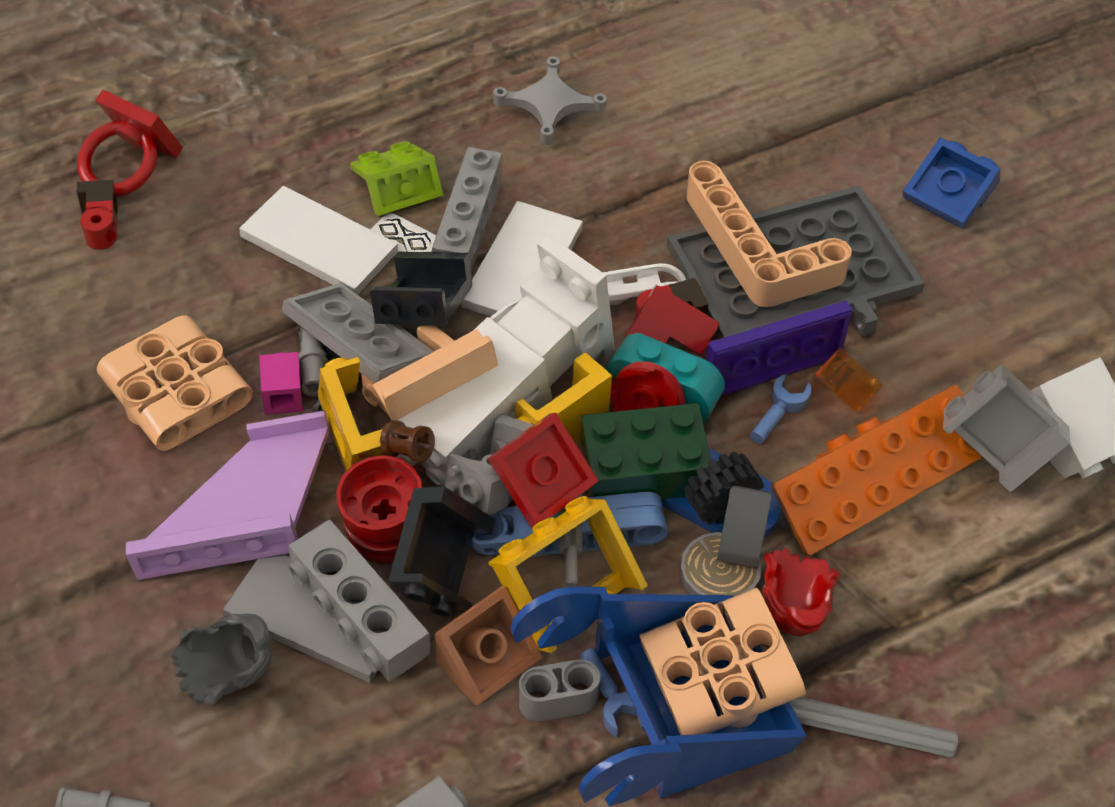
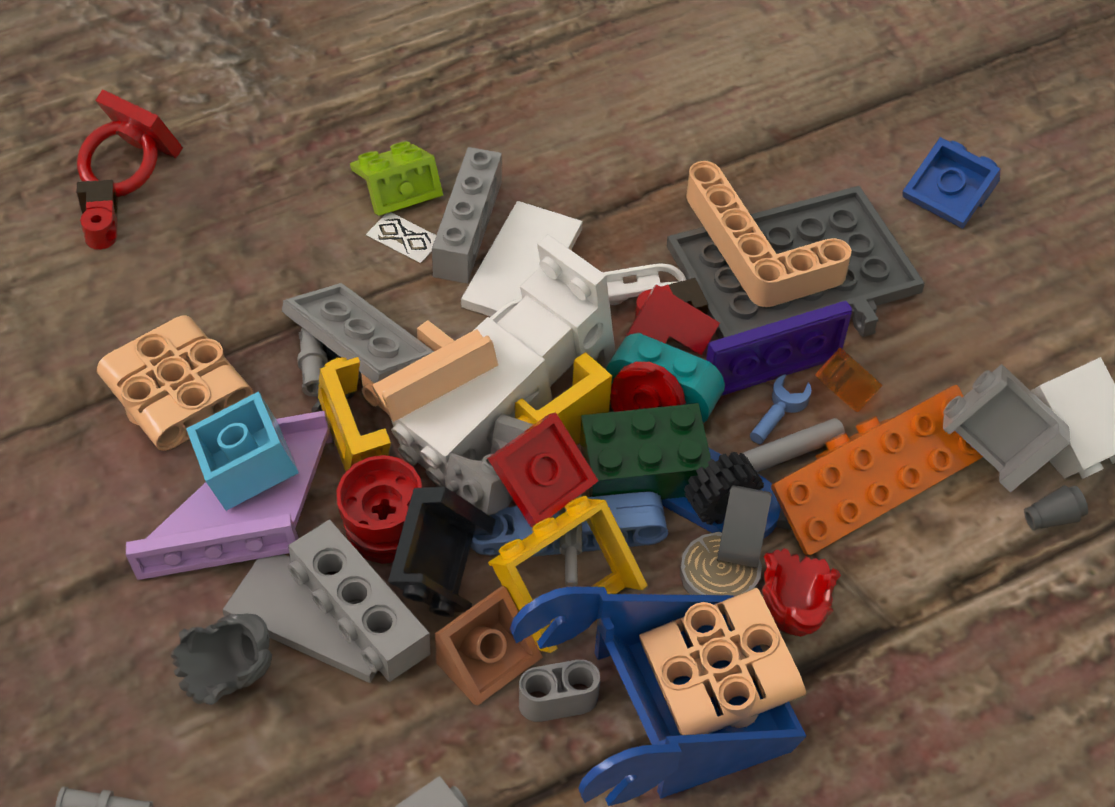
(242, 451): none -> medium azure brick
(281, 383): dark pink brick -> none
(319, 240): white tile -> none
(407, 441): reddish brown bush -> none
(425, 290): black panel -> none
(550, 100): light grey piece -> none
(616, 701): medium blue piece -> none
(794, 445): none -> light grey piece
(875, 727): light grey axle -> none
(1058, 508): none -> dark grey cone

